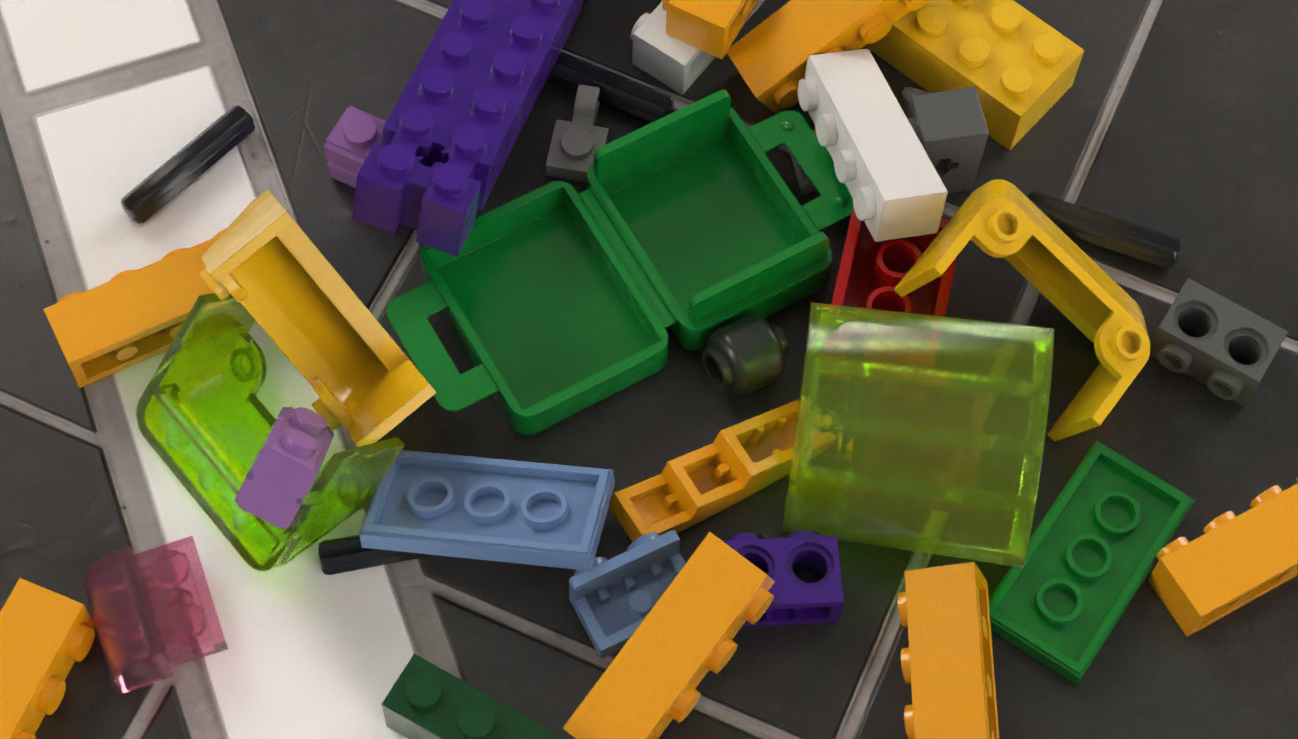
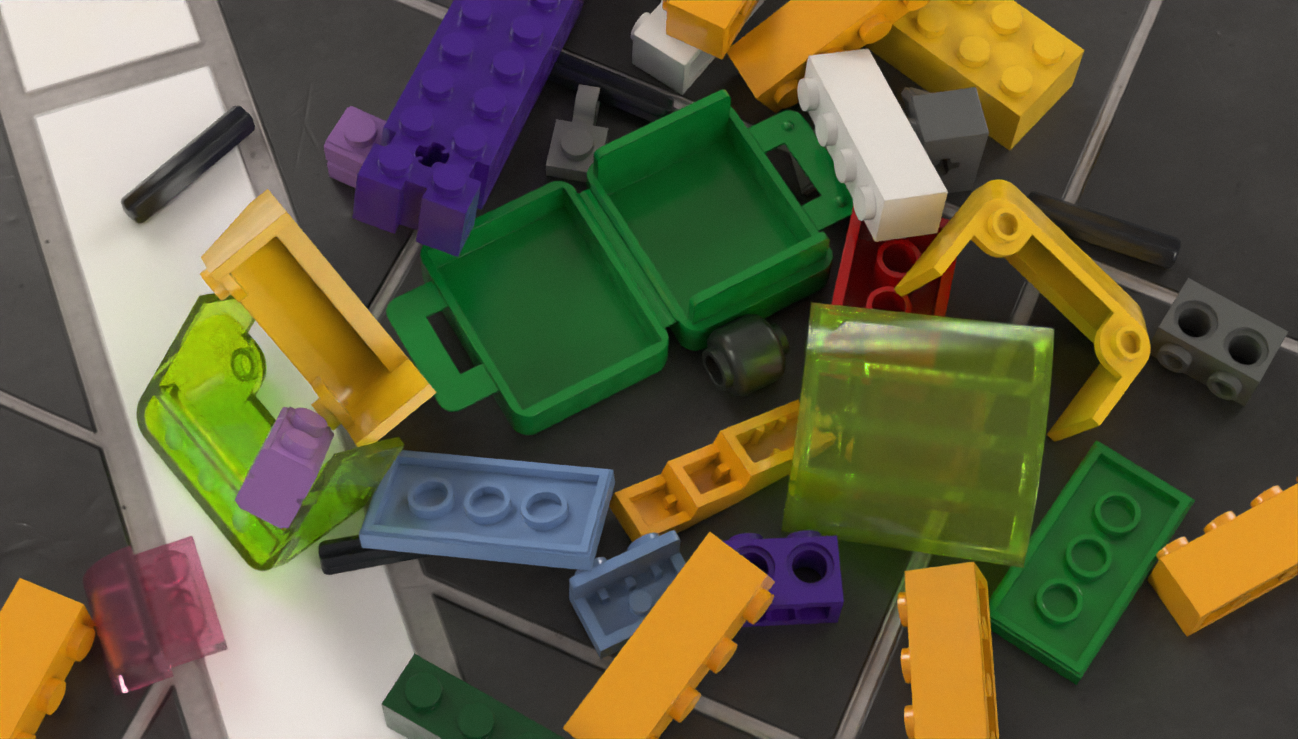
(129, 315): light orange brick -> none

